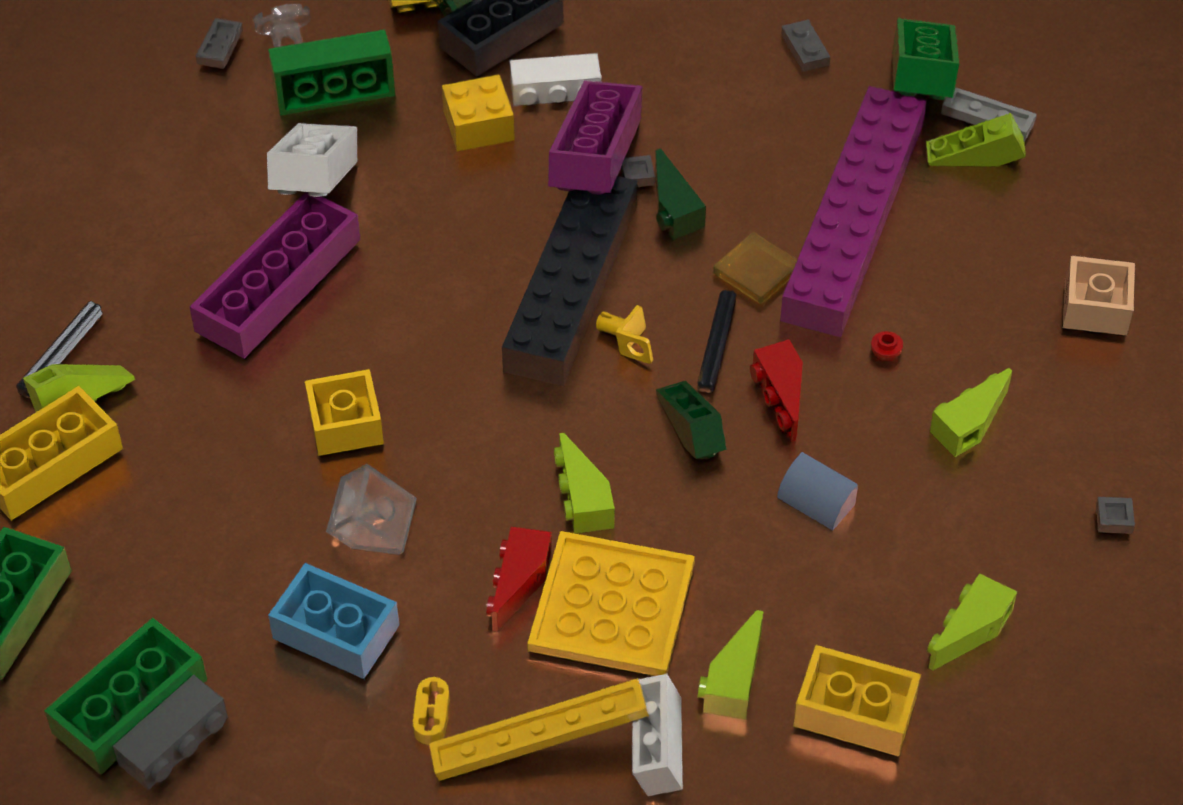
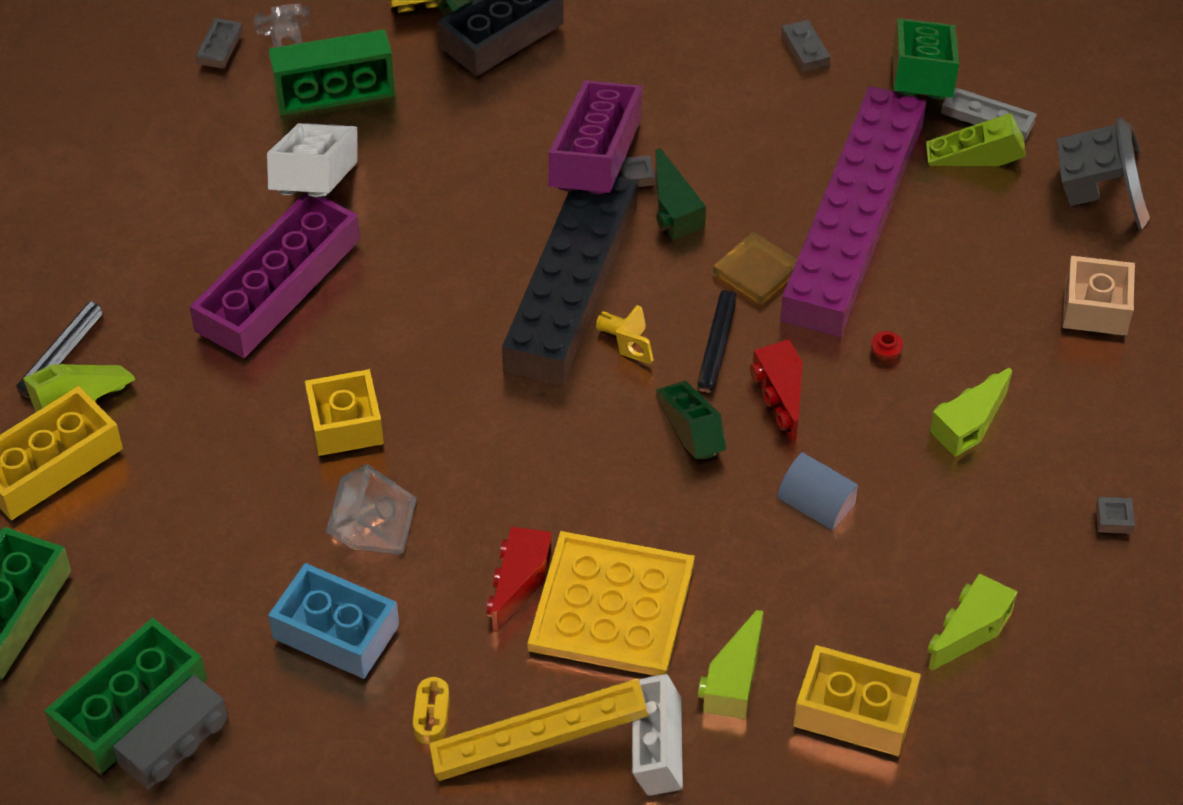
(478, 112): yellow brick -> none
(551, 78): white brick -> none
(587, 489): lime slope -> none
(1100, 157): none -> dark grey piece

